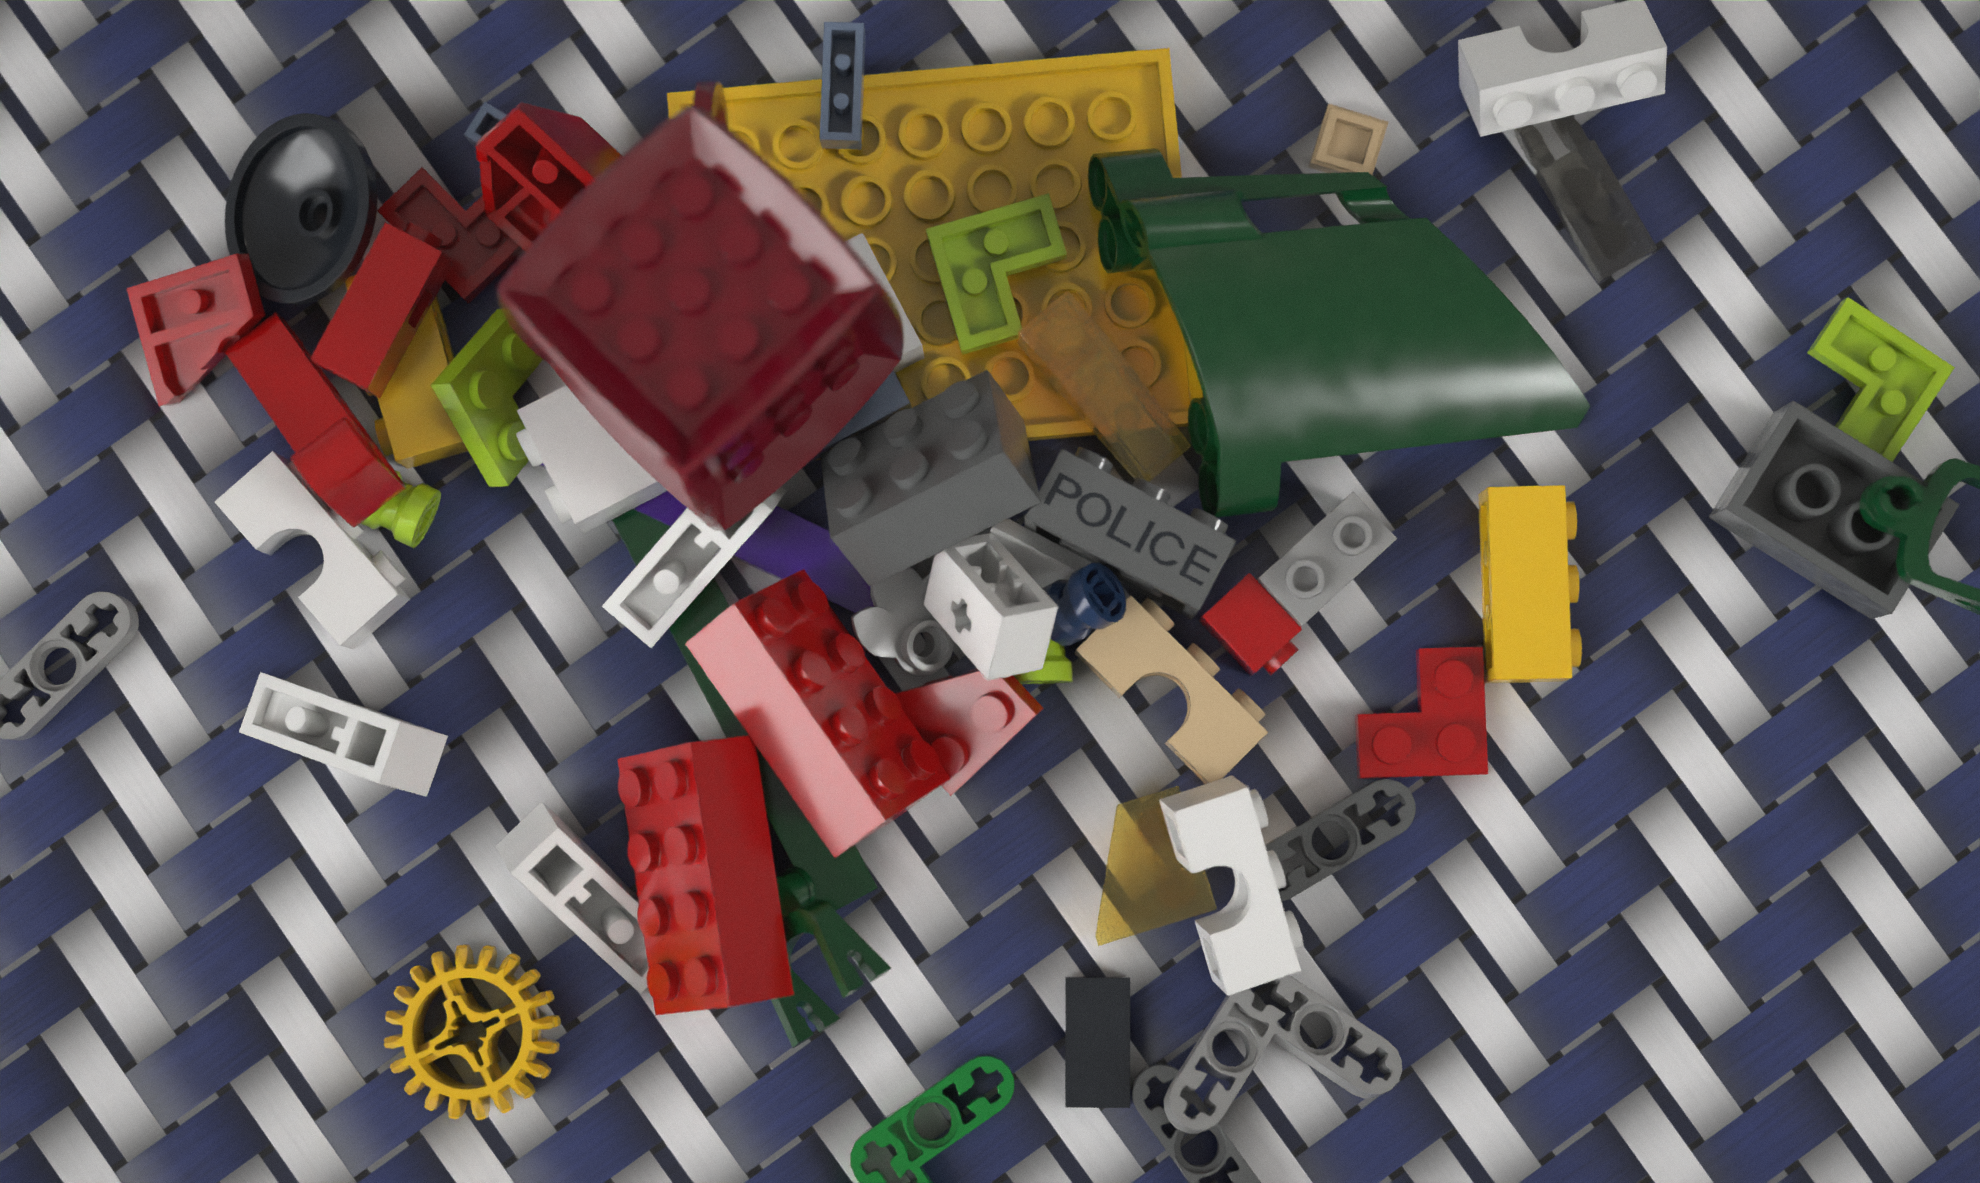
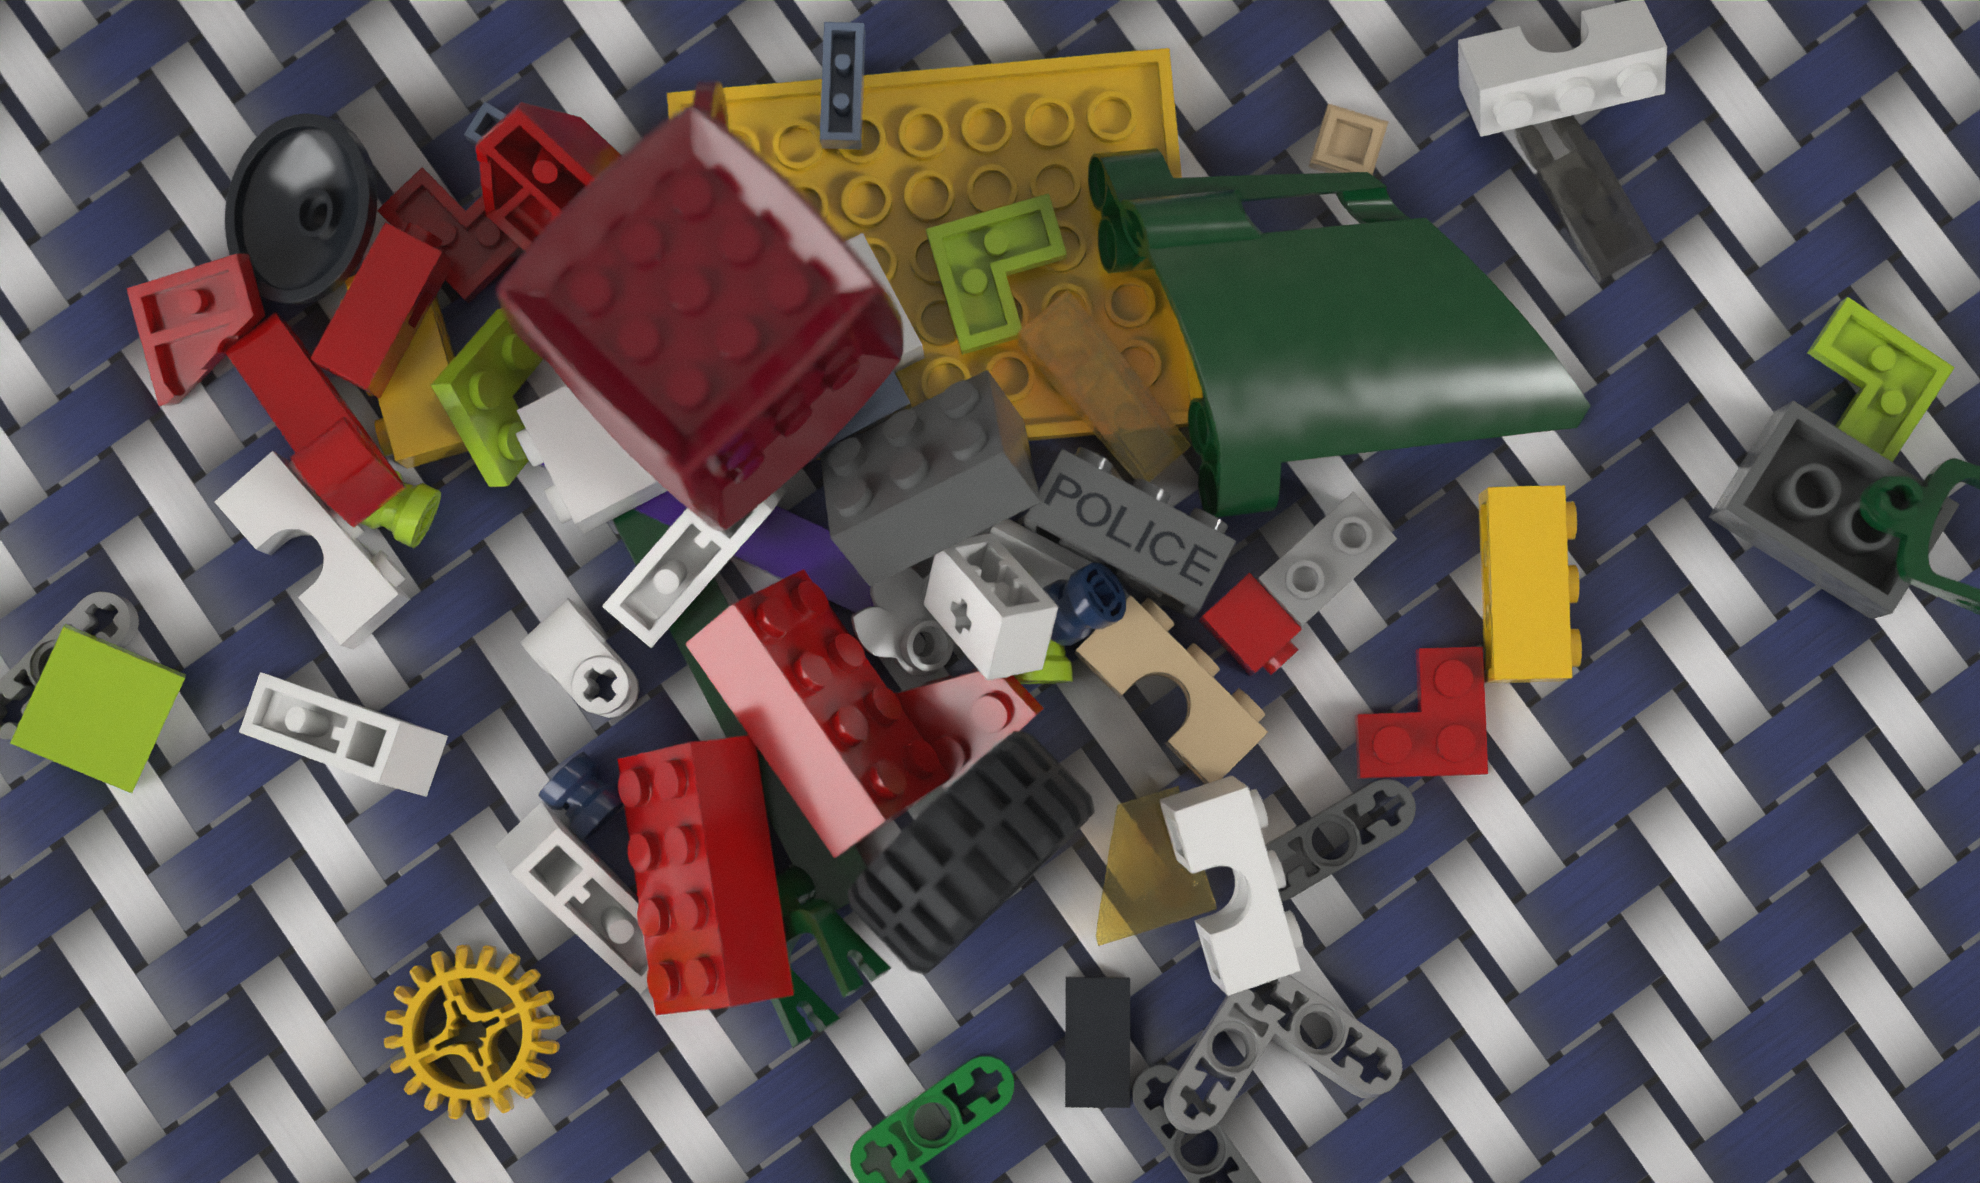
(98, 708): none -> lime tile
(575, 654): none -> white piece
(585, 798): none -> dark blue wheel
(970, 851): none -> black tyre

